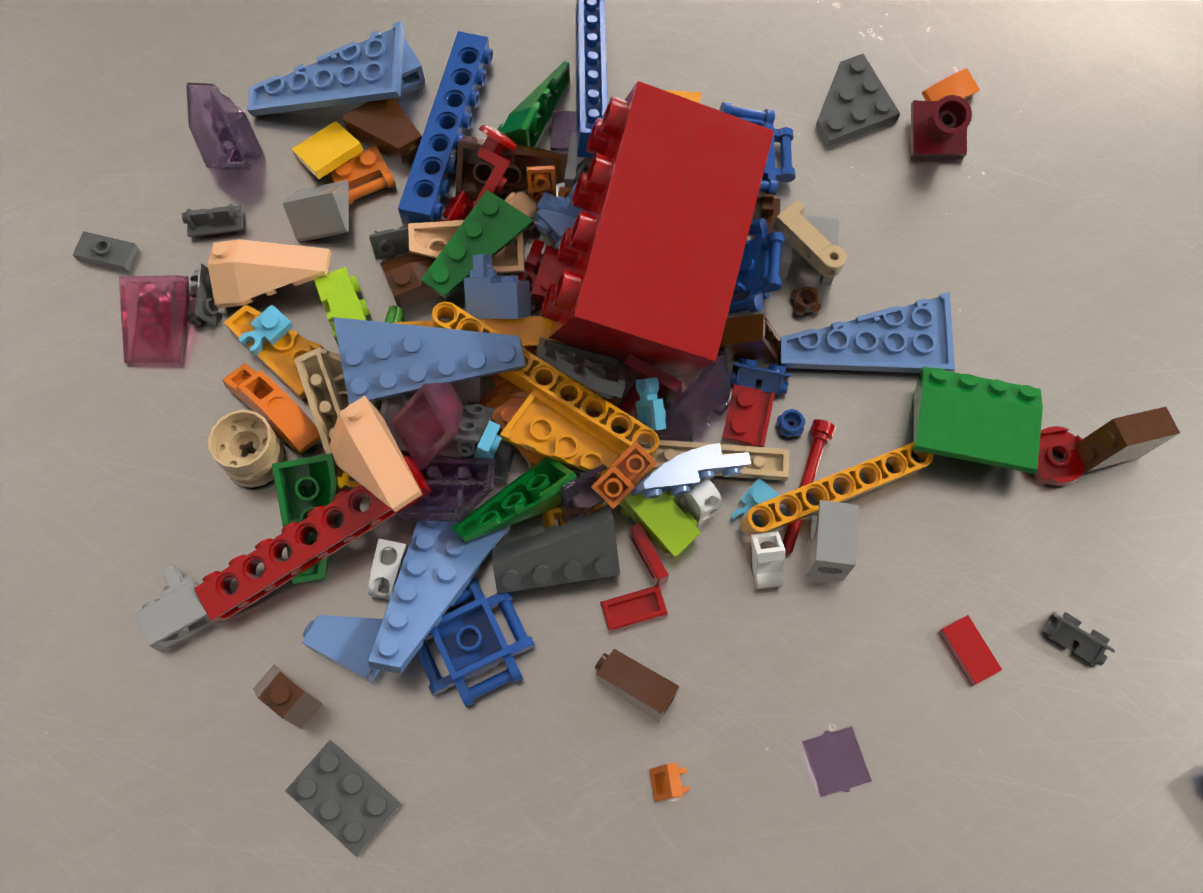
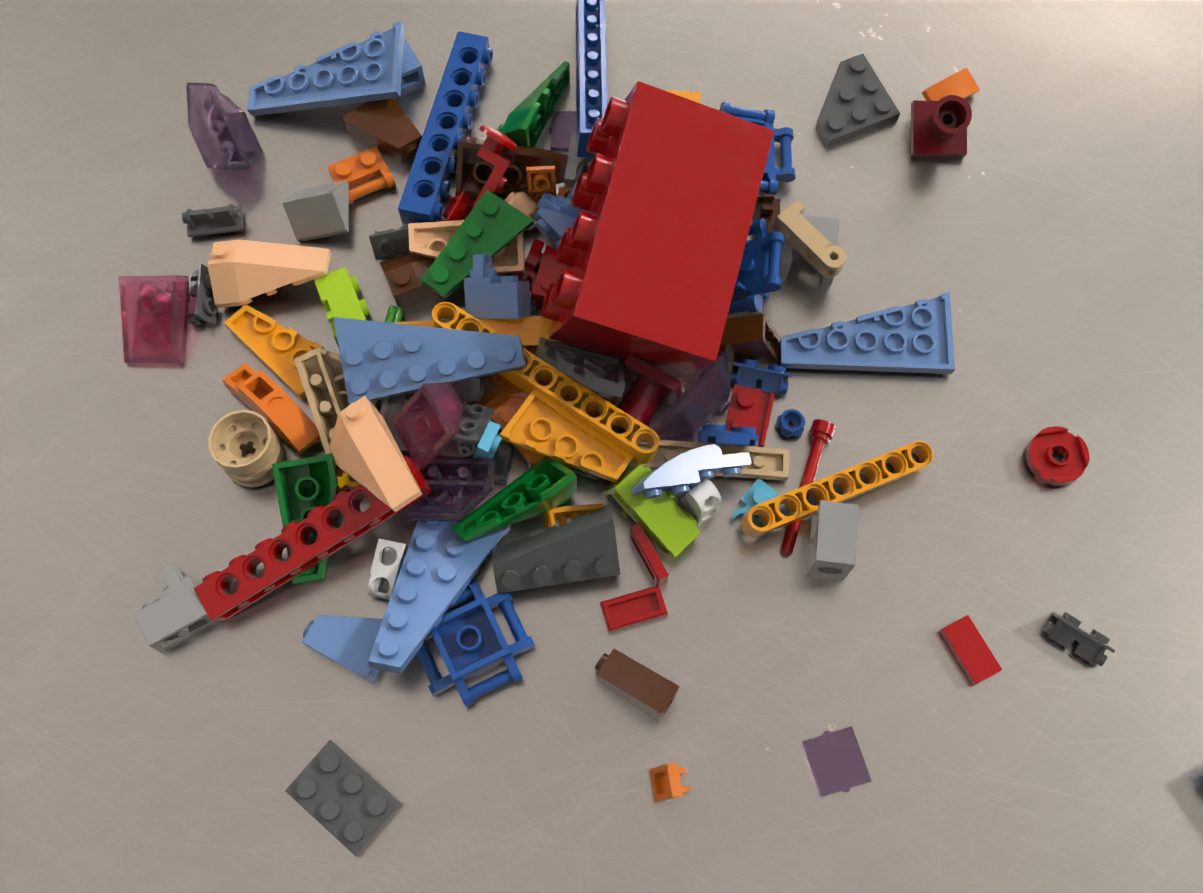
(105, 251): dark grey plate -> none
(269, 327): medium azure plate -> none
(286, 697): reddish brown slope -> none
(327, 149): yellow tile -> none
(578, 496): piece -> none
(624, 474): orange slope -> none
(649, 408): medium azure plate -> none
(738, 436): none -> blue plate
(768, 562): white leg -> none
(805, 293): reddish brown plate -> none
(977, 419): green slope -> none
(1126, 438): reddish brown brick -> none

